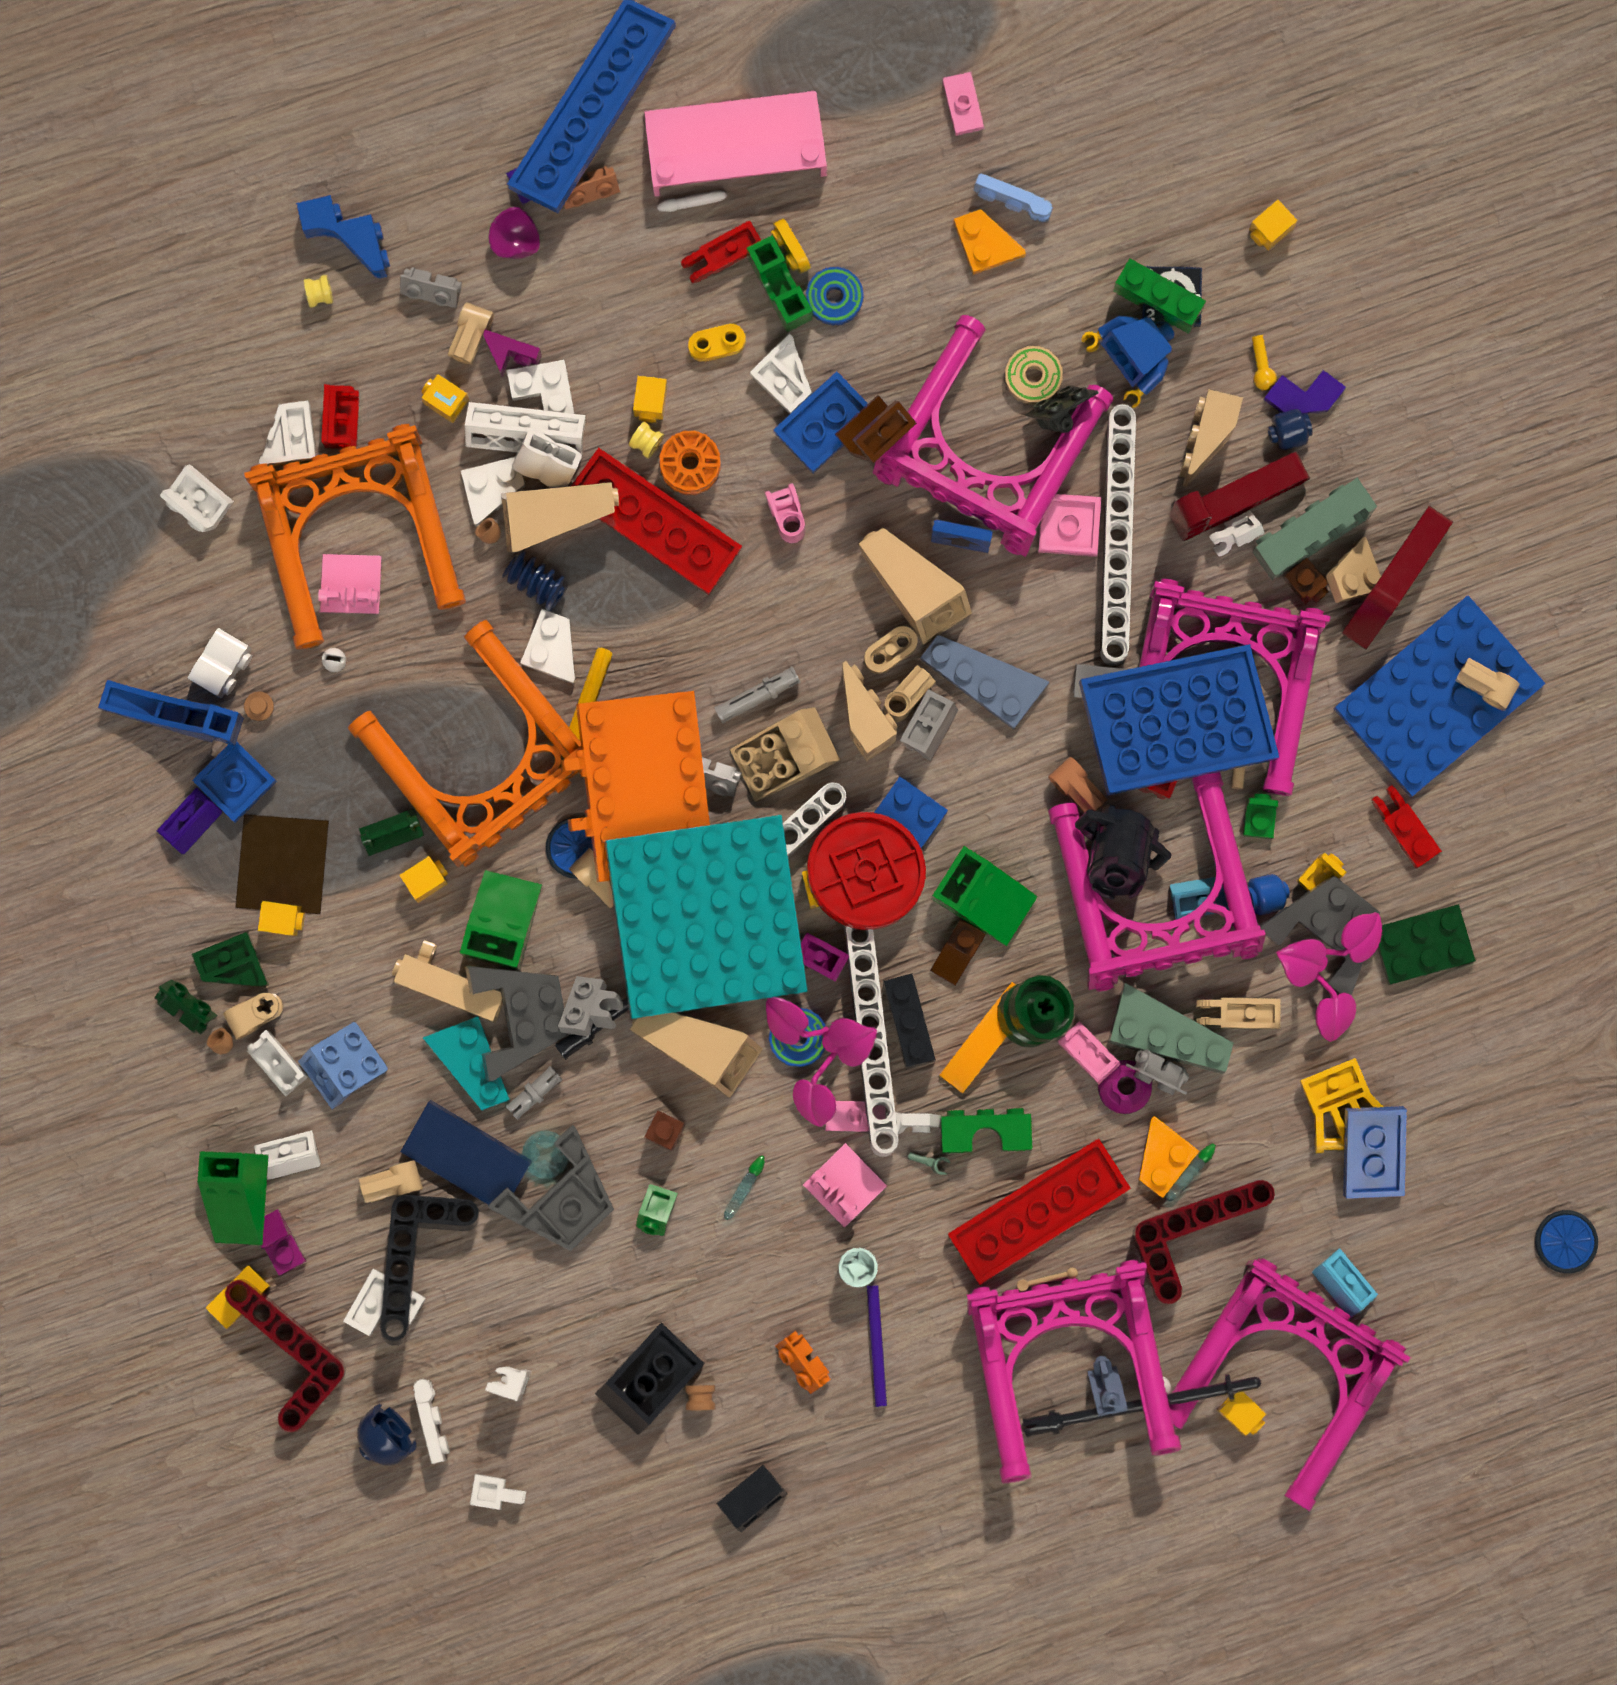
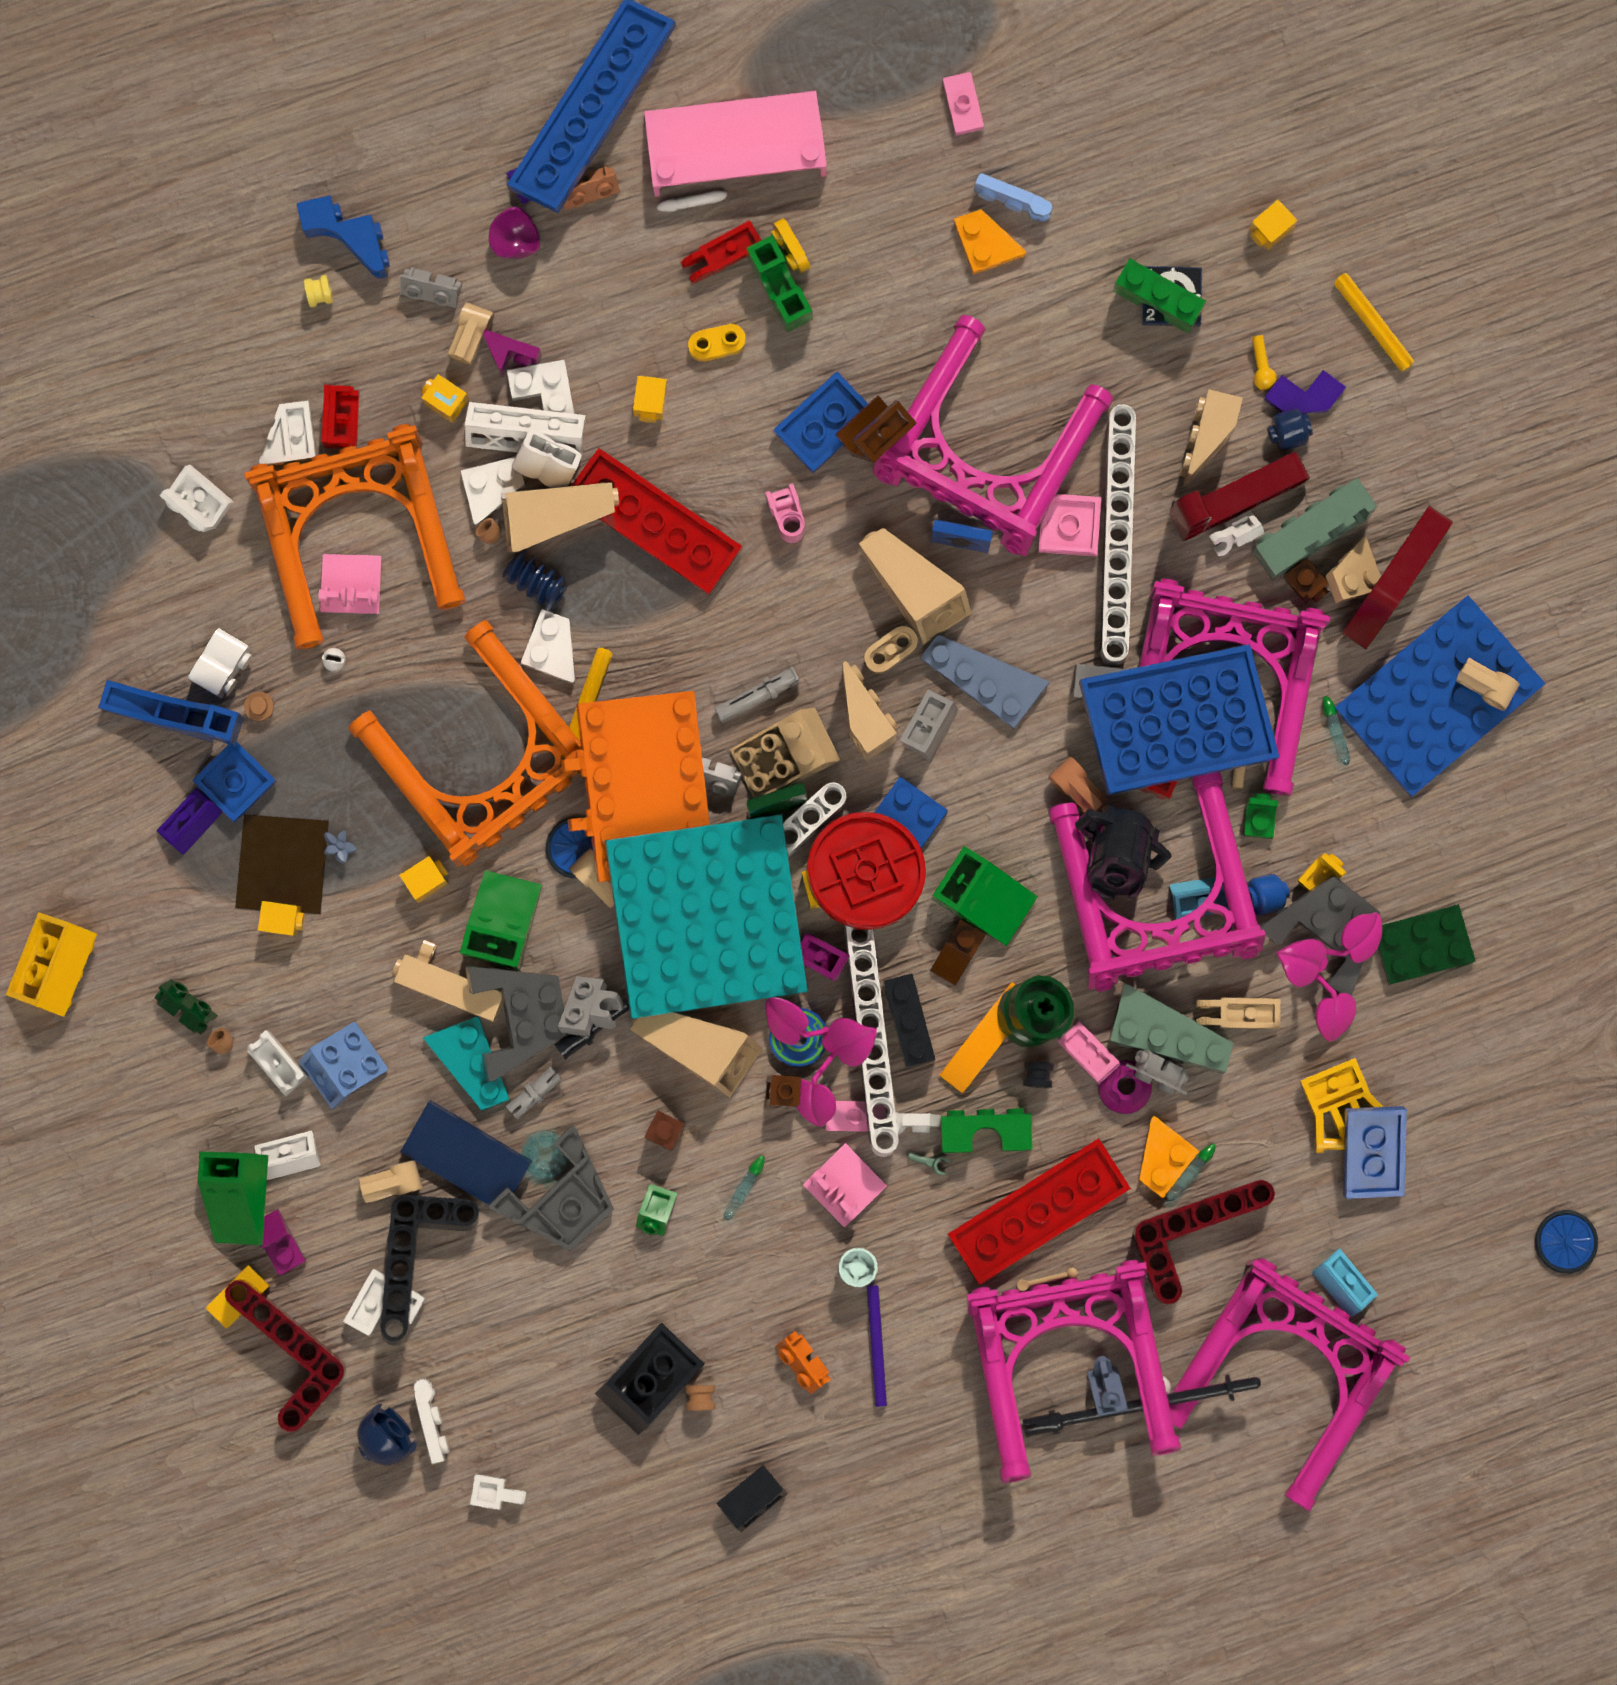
(51, 964): none -> yellow slope
(231, 963): dark green wing -> none
(248, 1015): tan piece -> none
(338, 846): none -> sand blue plant
(391, 832): dark green hinge -> none
(515, 1380): white hinge -> none
(646, 440): light yellow wheel -> none
(686, 445): orange wheel -> none
(776, 801): none -> dark green tile
(782, 1091): none -> reddish brown bracket
(783, 375): white wing -> none
(841, 280): blue tile -> none
(909, 692): tan piece -> none
(1037, 358): tan tile -> none
(1038, 1074): none -> black wheel
(1054, 413): pearl dark grey hinge -> none
(1136, 349): blue torso -> none
(1243, 1414): yellow brick -> none
(1336, 731): none -> clear light blue piece
(1374, 322): none -> yellow axle
(1407, 829): red hinge -> none

